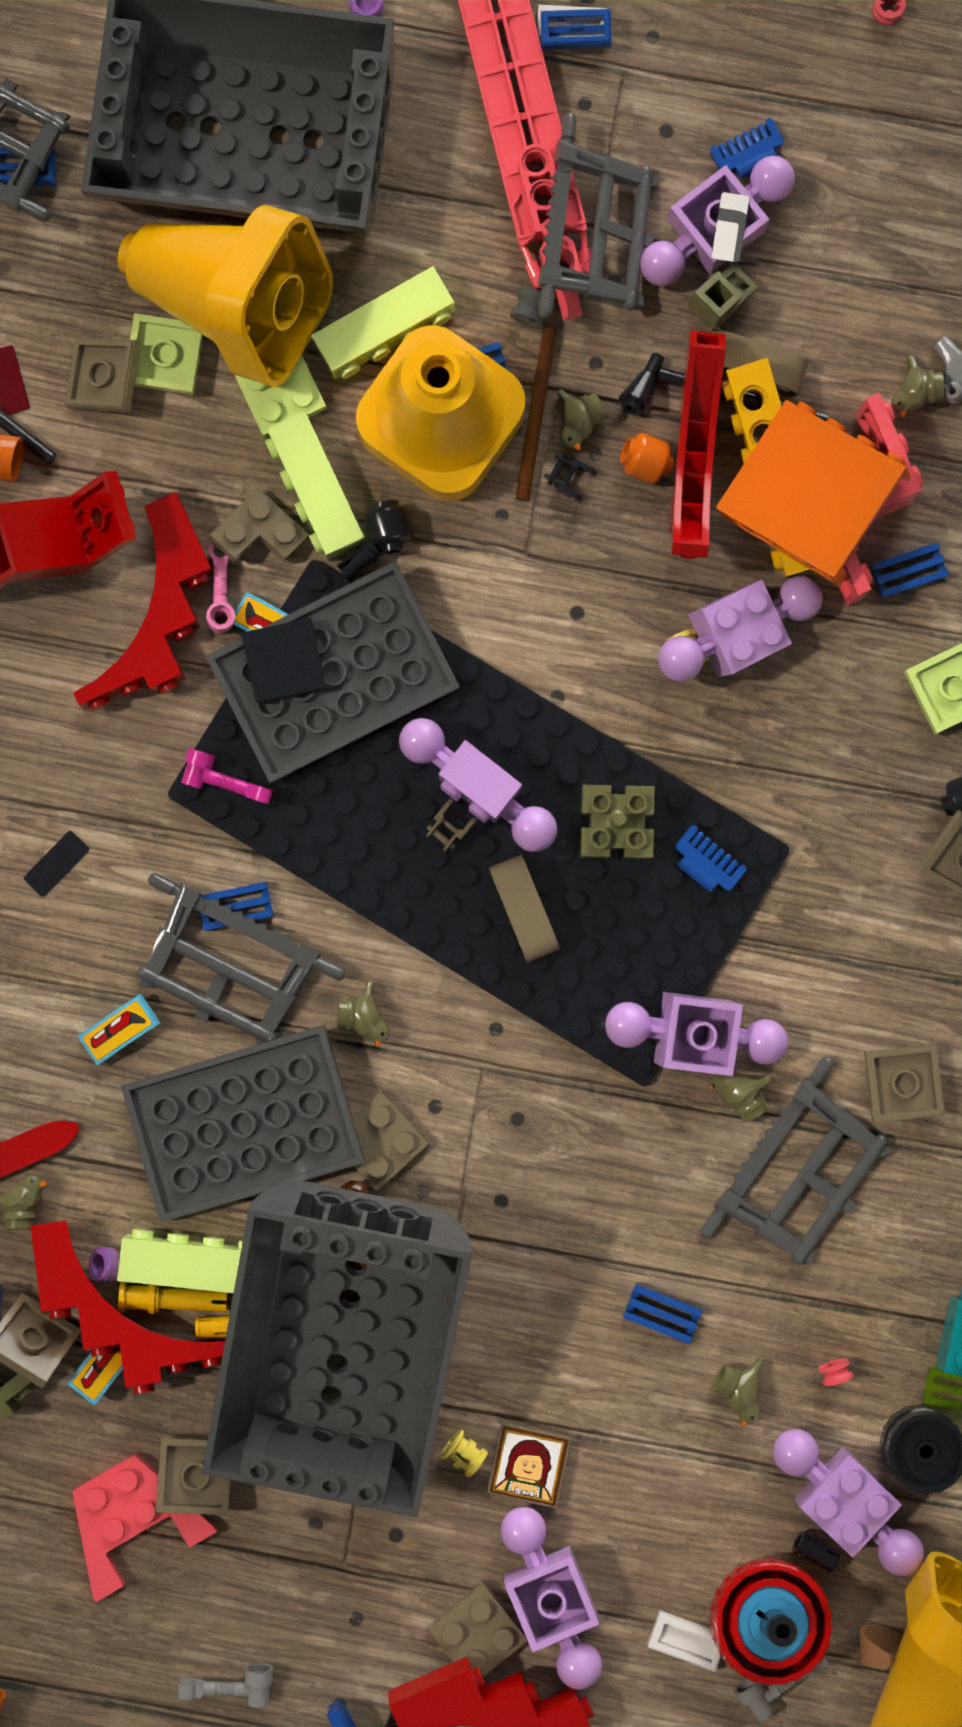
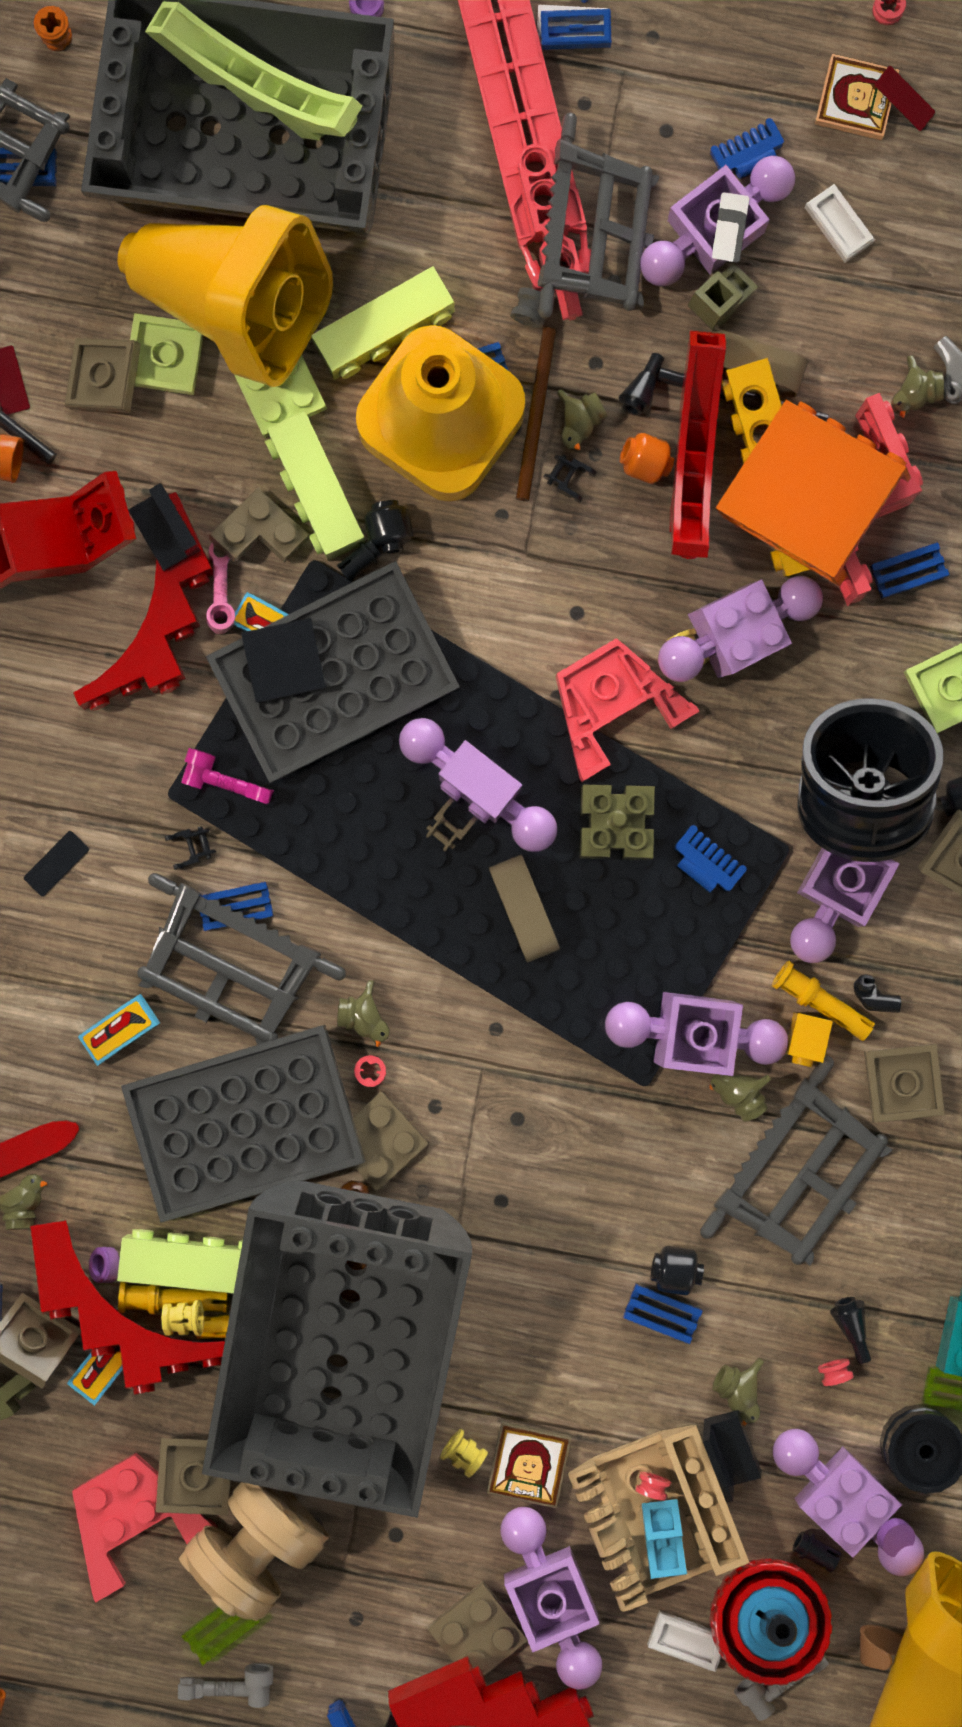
(46, 20): none -> orange bush
(164, 528): none -> black panel
(183, 1318): none -> light yellow bush
(194, 858): none -> black piece
(197, 1645): none -> clear neon green tile
(235, 1567): none -> tan piece
(262, 87): none -> yellowish green arch
(368, 1082): none -> coral bush
(606, 688): none -> coral wing
(653, 1486): none -> coral bush
(664, 1539): none -> medium azure slope
(676, 1270): none -> black head
(706, 1522): none -> tan slope
(730, 1452): none -> black panel
(808, 1039): none -> yellow brick
(809, 992): none -> yellow pin
(839, 223): none -> white tile
(841, 890): none -> lavender brick
(851, 1320): none -> black cone
(852, 100): none -> tile
(869, 815): none -> black wheel
(872, 998): none -> black arm
(894, 1536): none -> medium lavender tile
(904, 98): none -> dark red sticker

